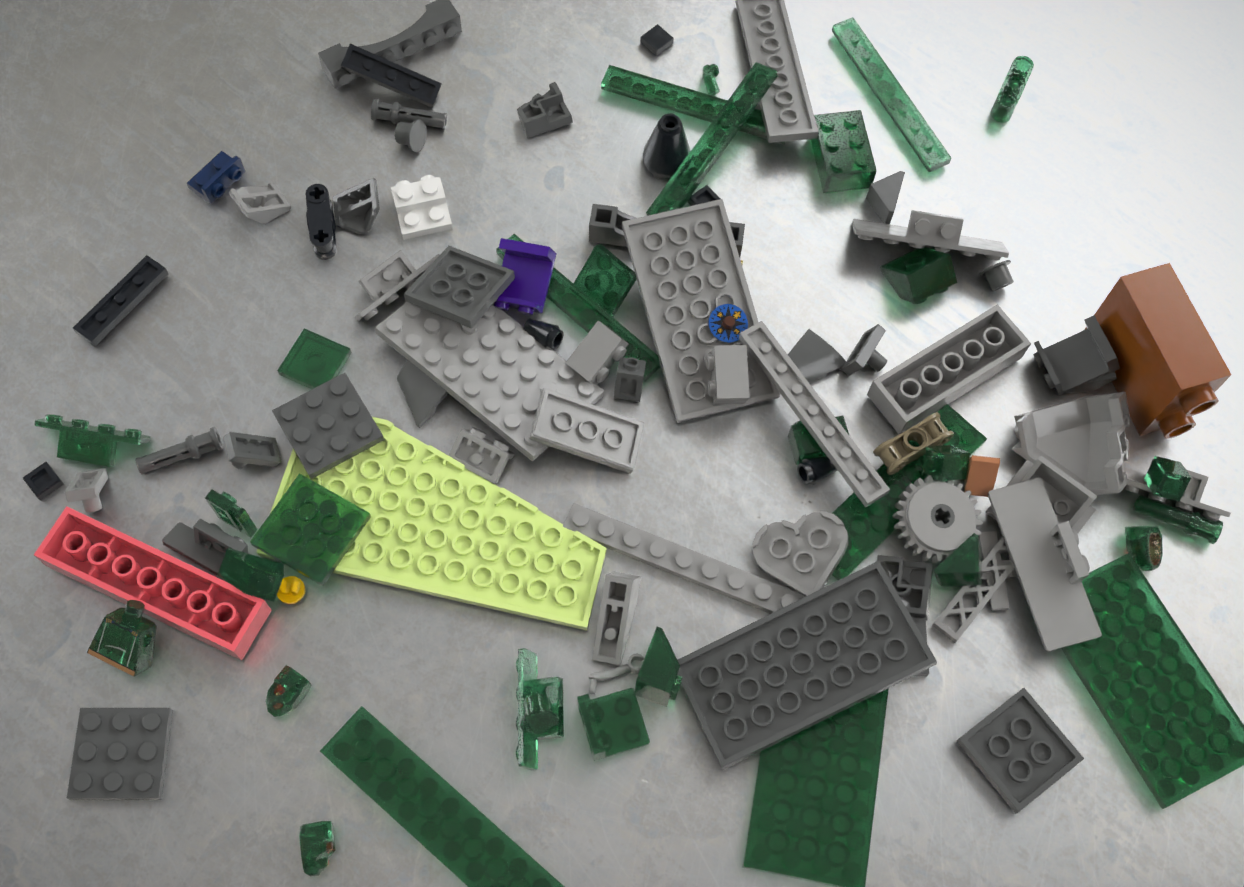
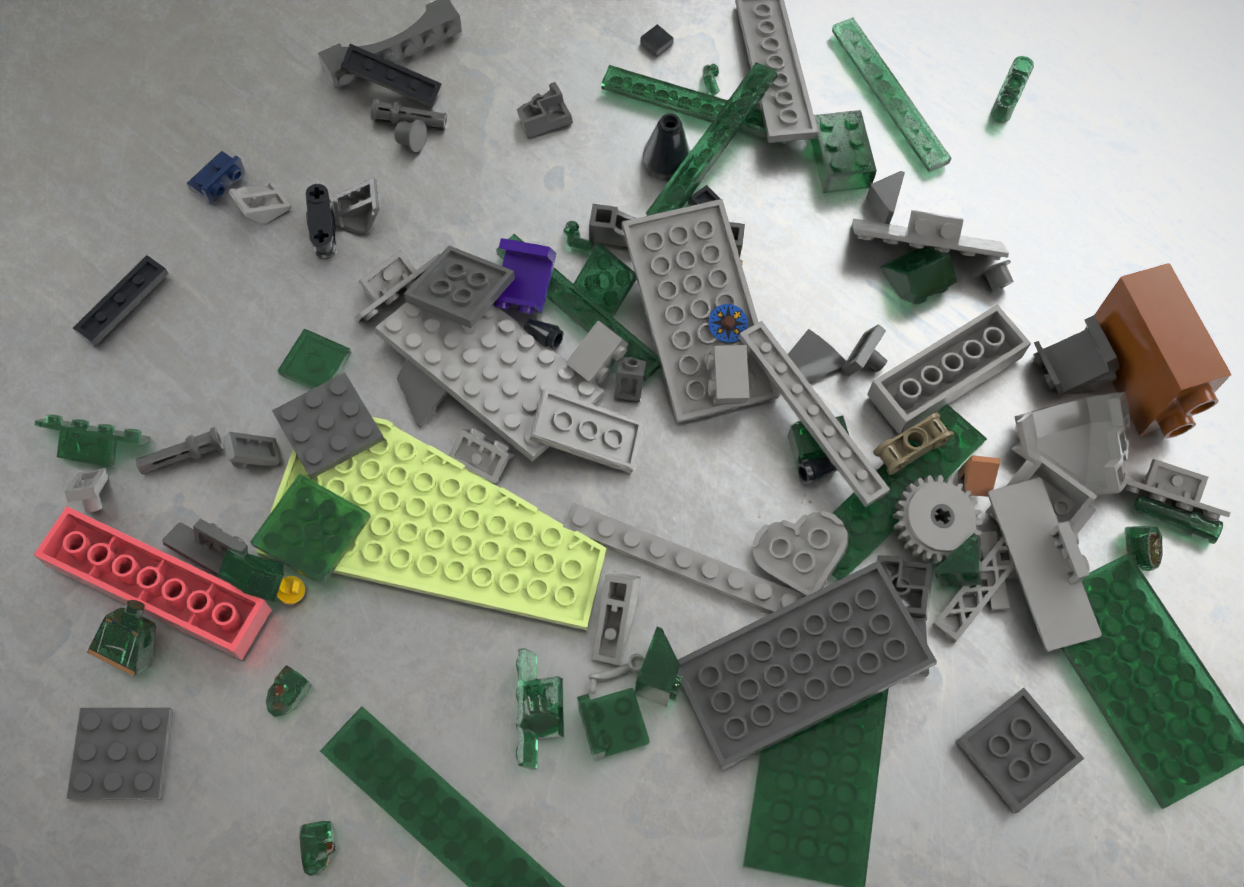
(43, 481): black tile -> none
(226, 509): clear green plate -> none
(421, 207): white plate -> none
(574, 238): none -> clear green arm
(946, 463): clear green brick -> none
(1167, 478): clear green brick -> none

